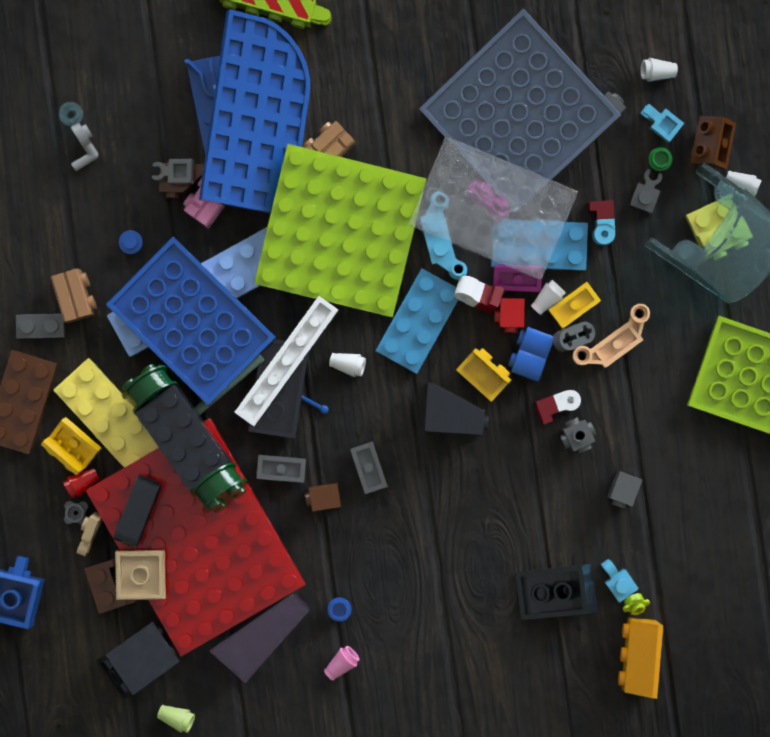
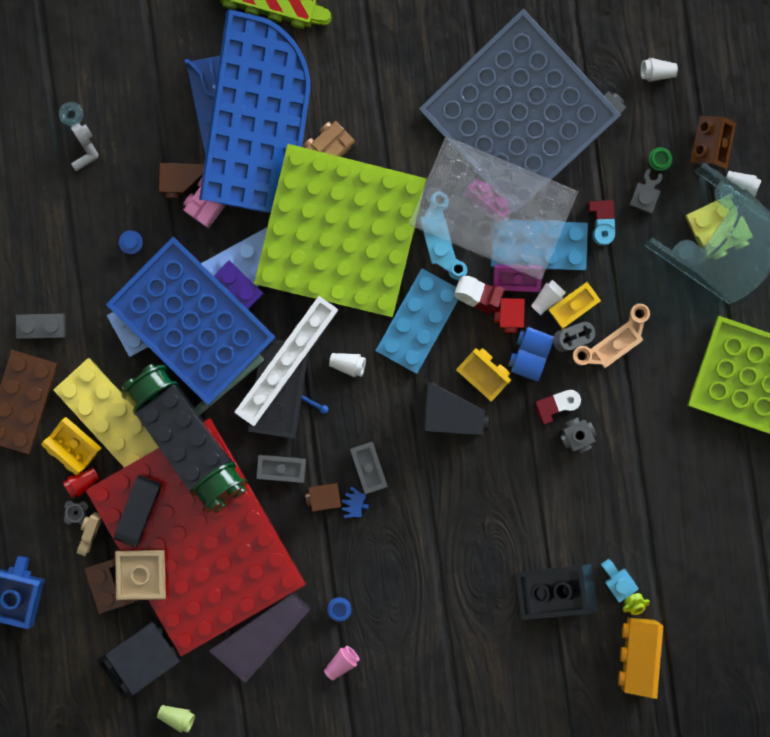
(73, 295): medium nougat brick -> none
(178, 171): dark grey plate -> none
(238, 284): none -> dark purple plate
(355, 504): none -> blue piece
(624, 489): dark grey brick -> none
(664, 123): medium azure plate -> none

